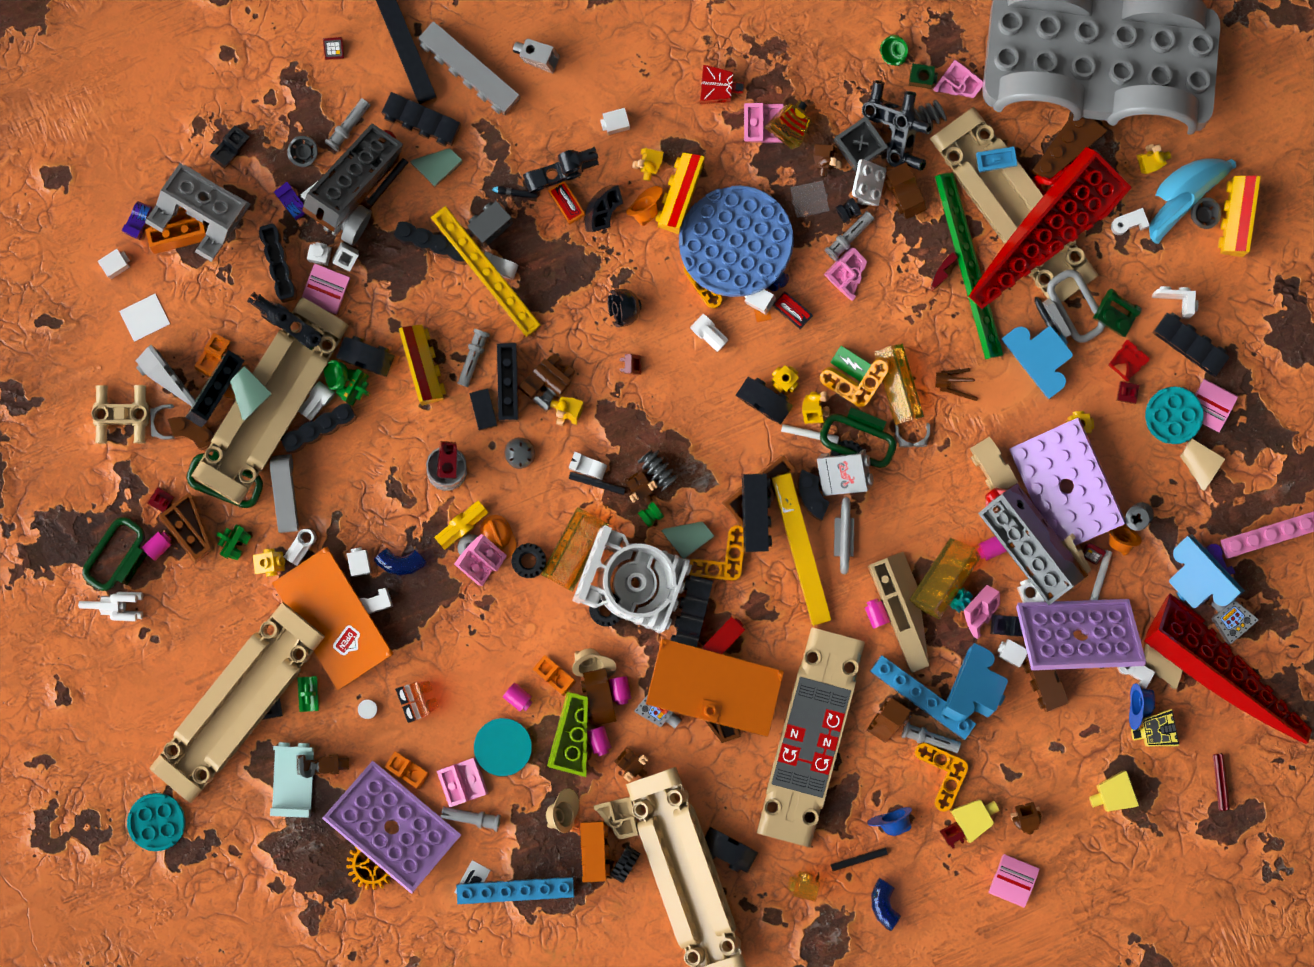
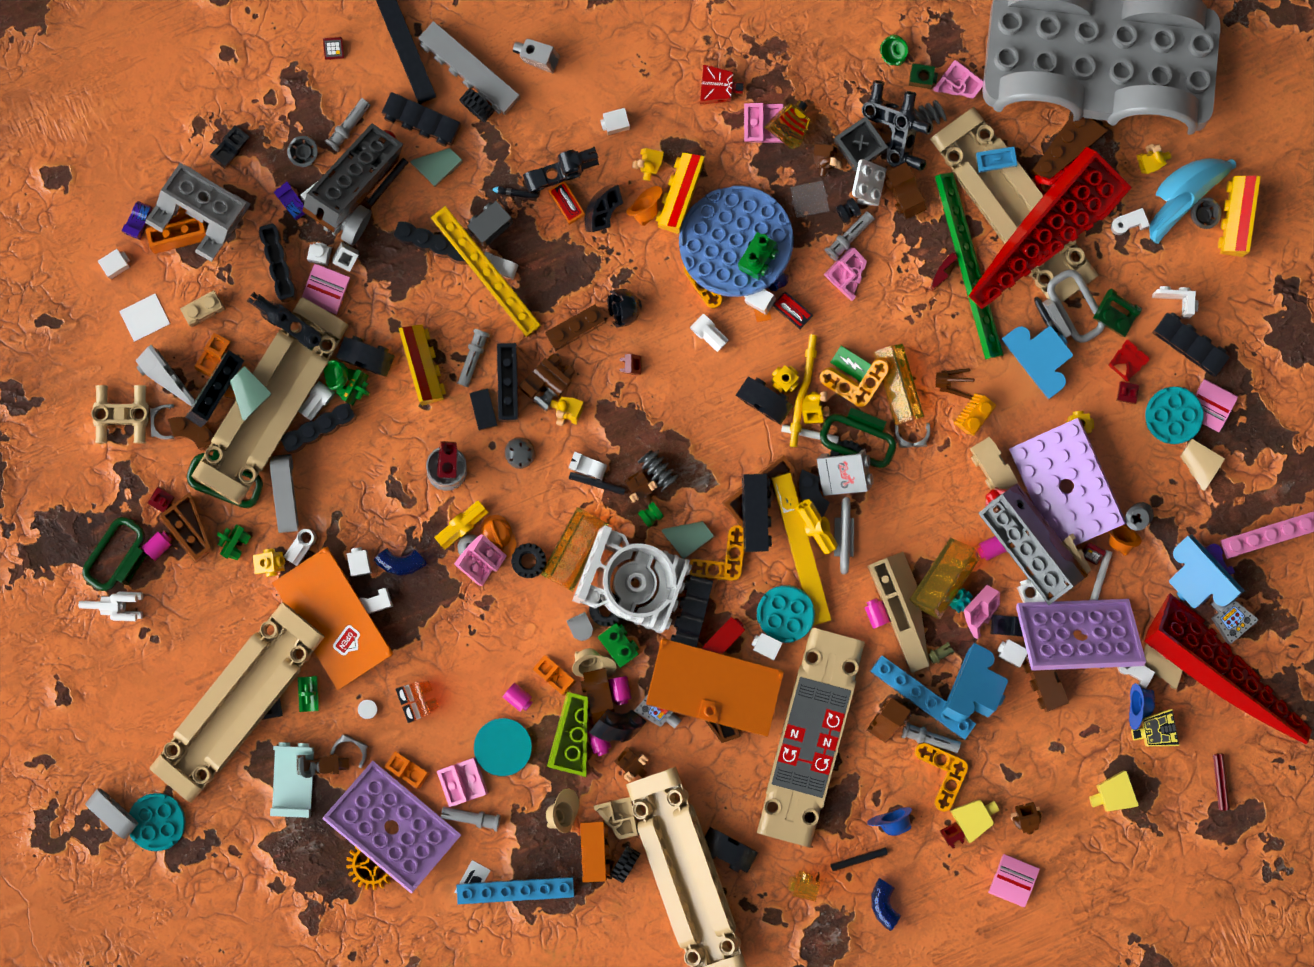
(111, 813): none -> light grey beam
(202, 308): none -> tan brick
(363, 747): none -> light grey cap
(477, 105): none -> black tyre
(575, 327): none -> reddish brown brick
(580, 627): none -> light grey piece
(618, 645): none -> green brick
(618, 726): none -> black brick
(758, 256): none -> green brick
(766, 646): none -> white brick
(786, 613): none -> teal tile
(810, 354): none -> yellow bar
(817, 526): none -> yellow piece
(940, 653): none -> olive pin
(975, 414): none -> light orange brick

